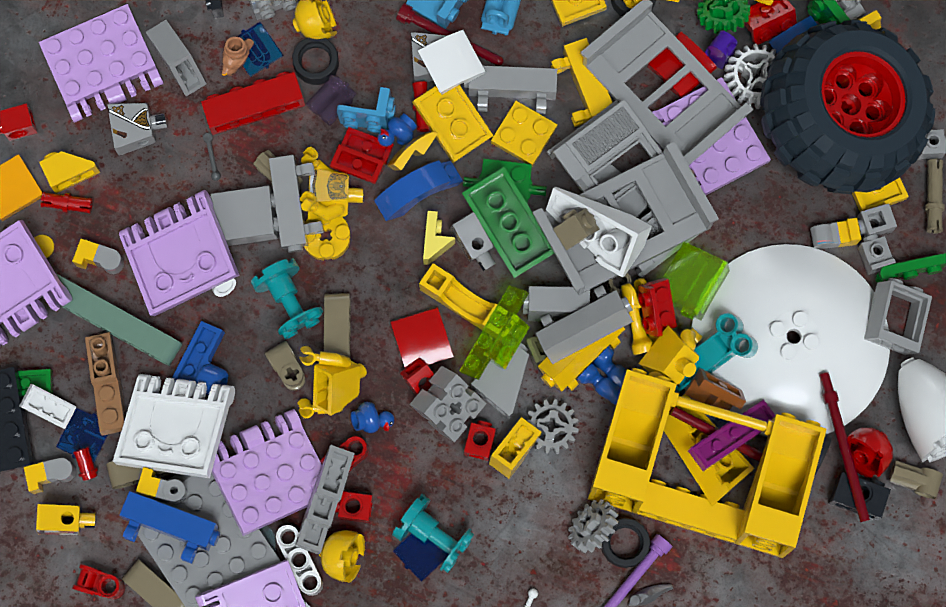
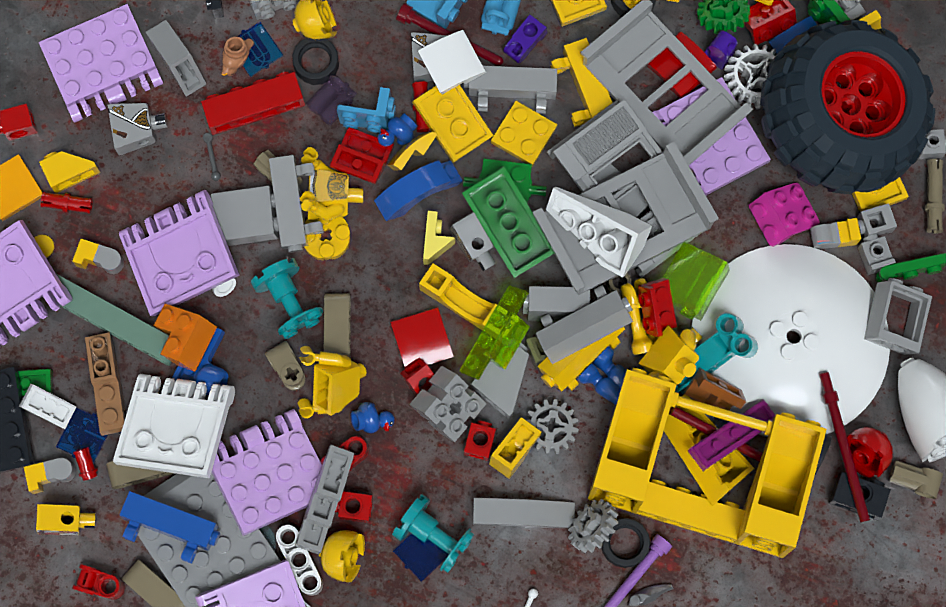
(159, 489): leg -> none
(187, 337): none -> orange brick
(523, 513): none -> light grey slope
(525, 39): none -> dark purple leg
(576, 228): dark tan brick -> none
(783, 213): none -> dark pink bracket

